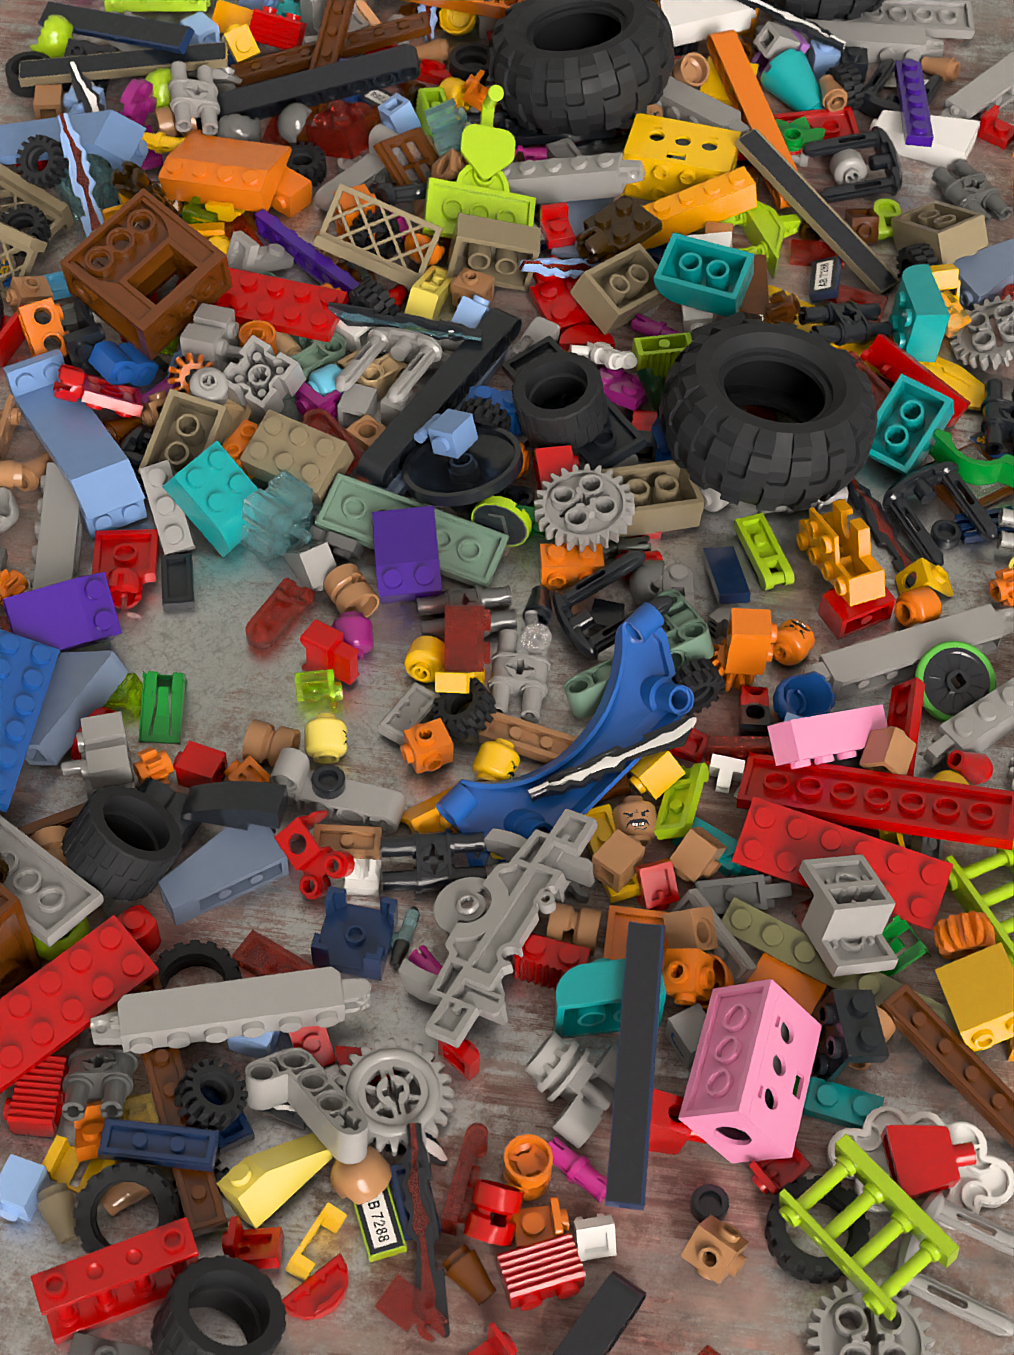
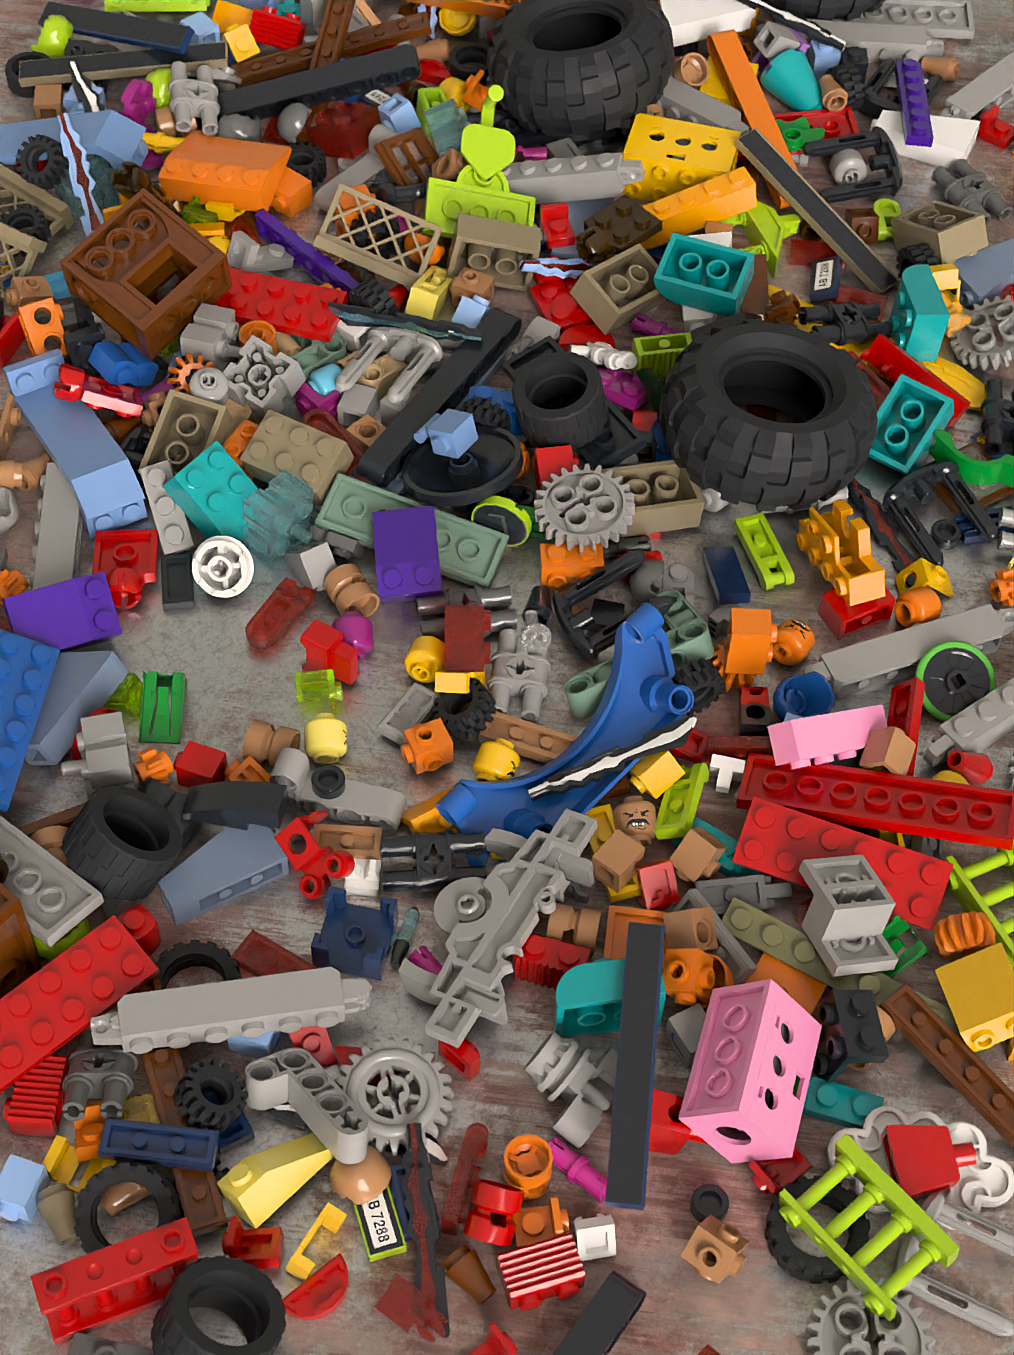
(222, 566): none -> white cone

